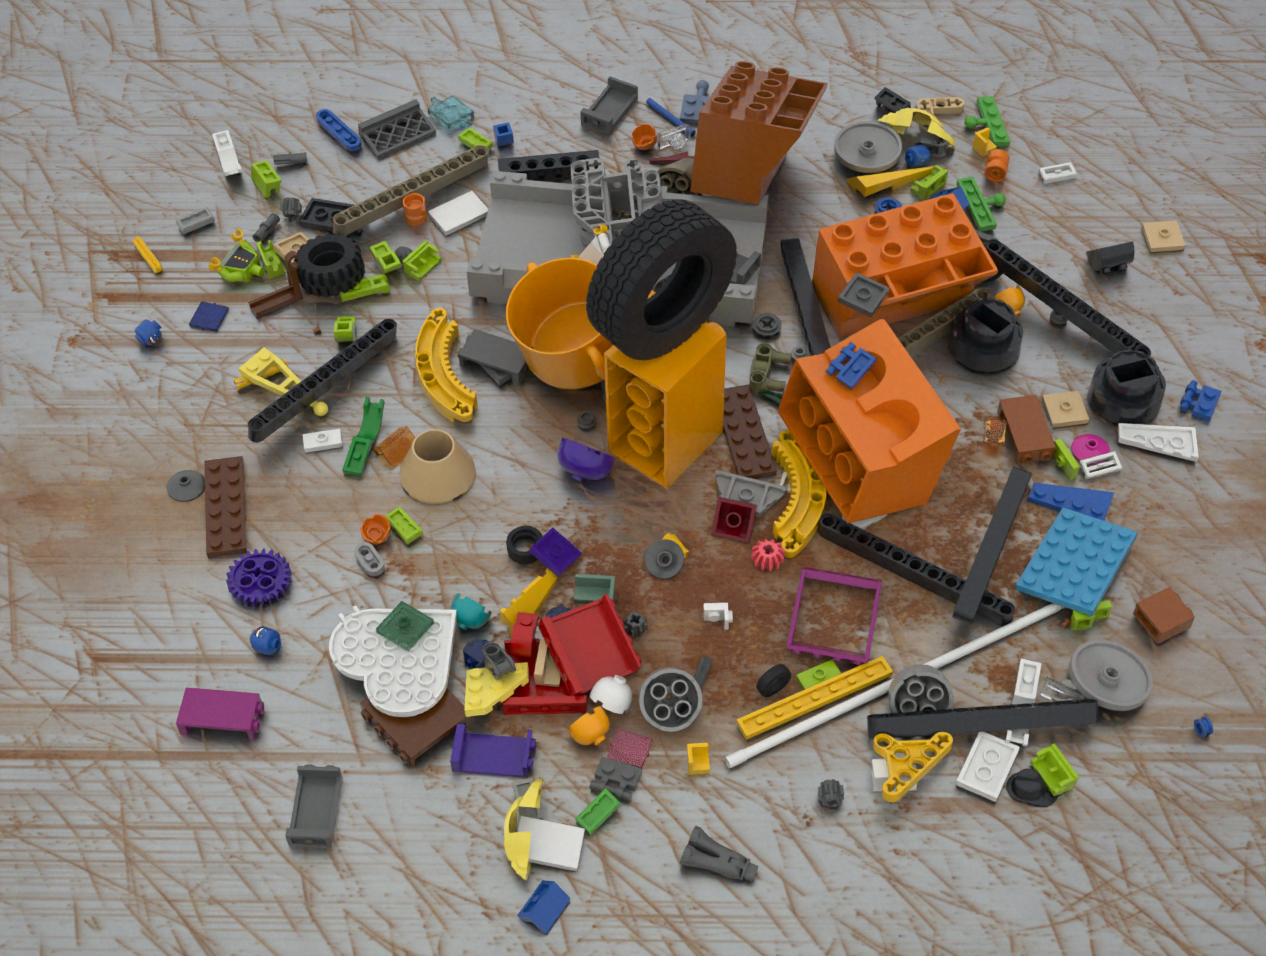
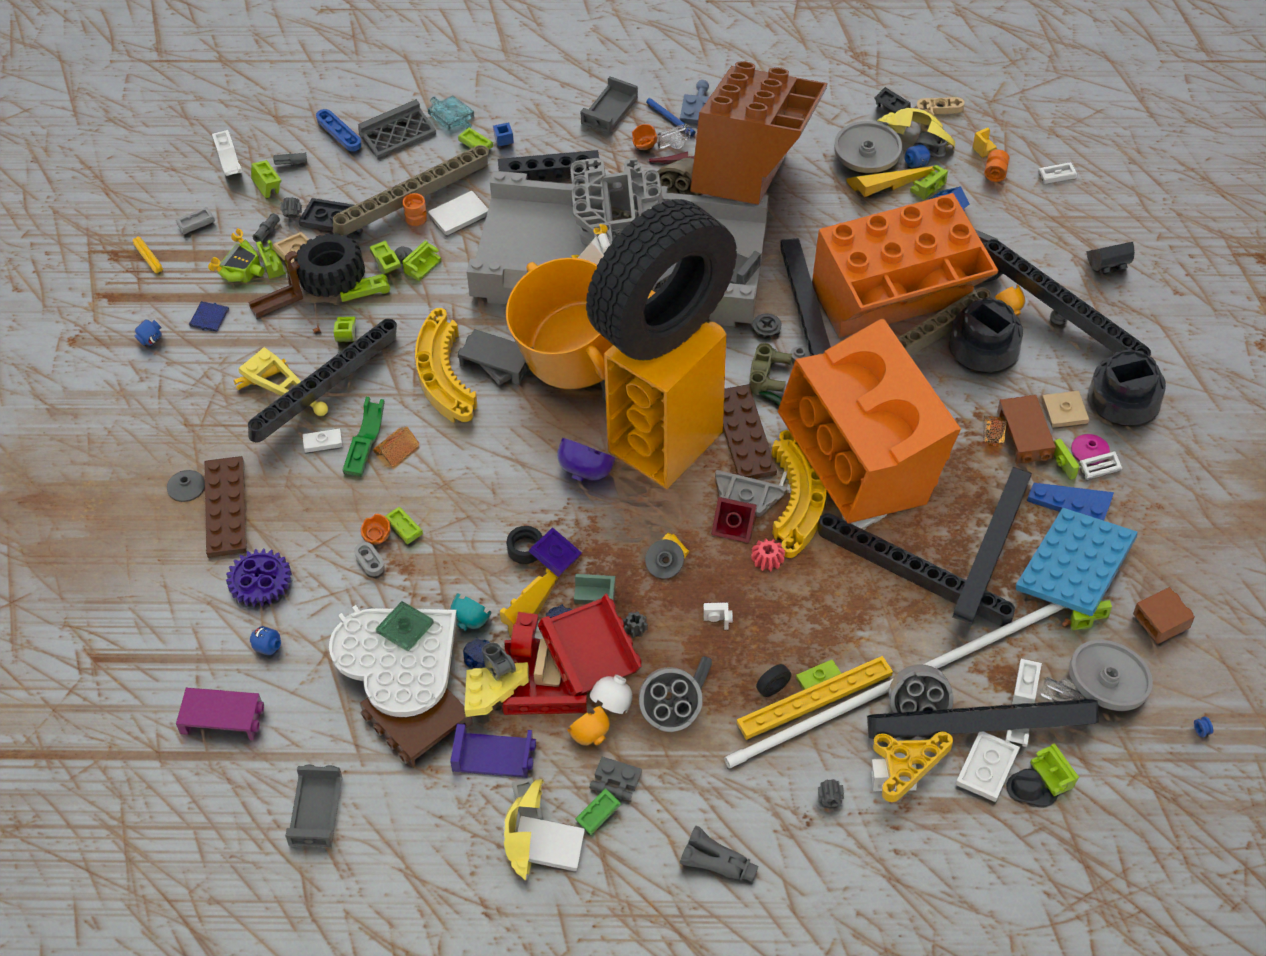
(436, 480): tan cone -> none
(544, 905): blue panel -> none
(586, 420): dark grey plate -> none
(629, 748): clear pink piece -> none
(698, 758): yellow panel -> none
(819, 651): magenta window -> none
(855, 369): blue plate -> none
(863, 294): dark grey plate -> none
(881, 204): blue gear -> none
(978, 205): bright green plate -> none
(990, 118): bright green plate -> none
(1162, 439): white wing -> none
(1163, 236): tan plate -> none
(1206, 400): blue plate -> none

